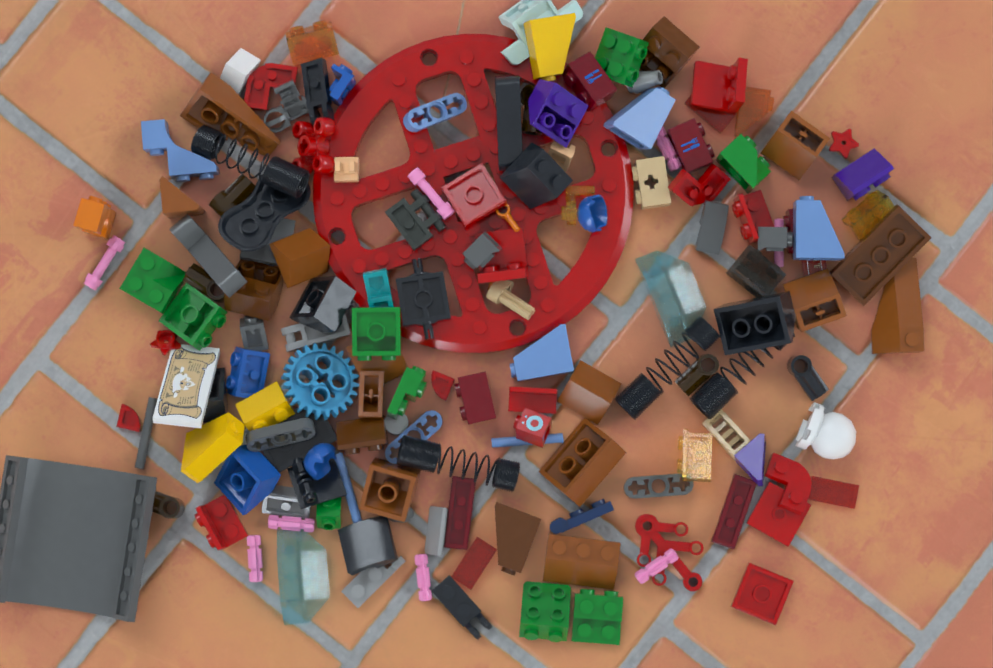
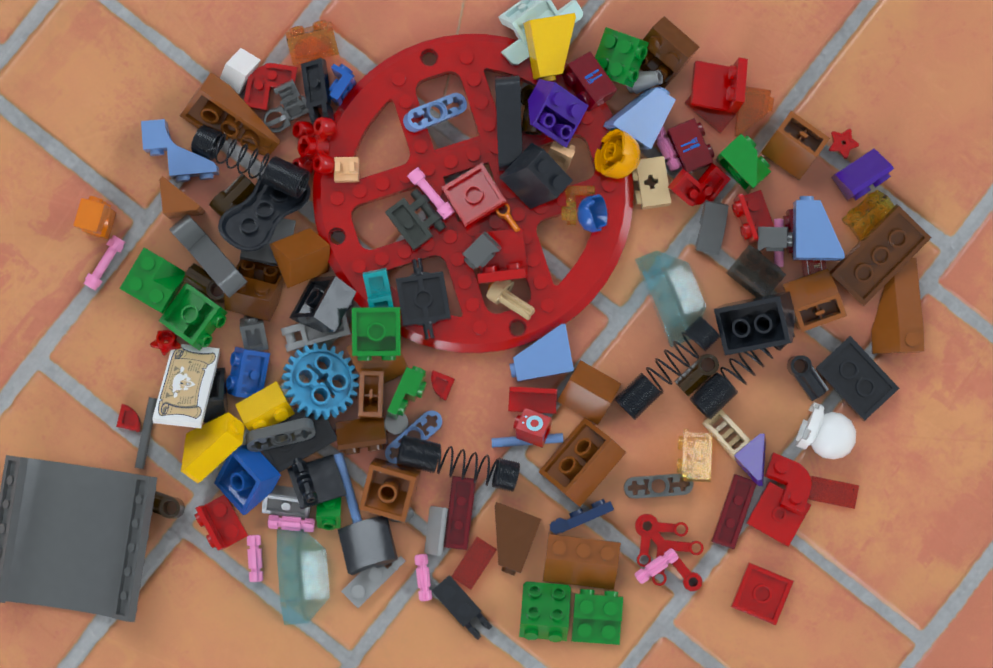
(317, 460): blue hair -> none
(476, 398): dark red brick -> none
(618, 155): none -> light orange cylinder
(857, 378): none -> black plate

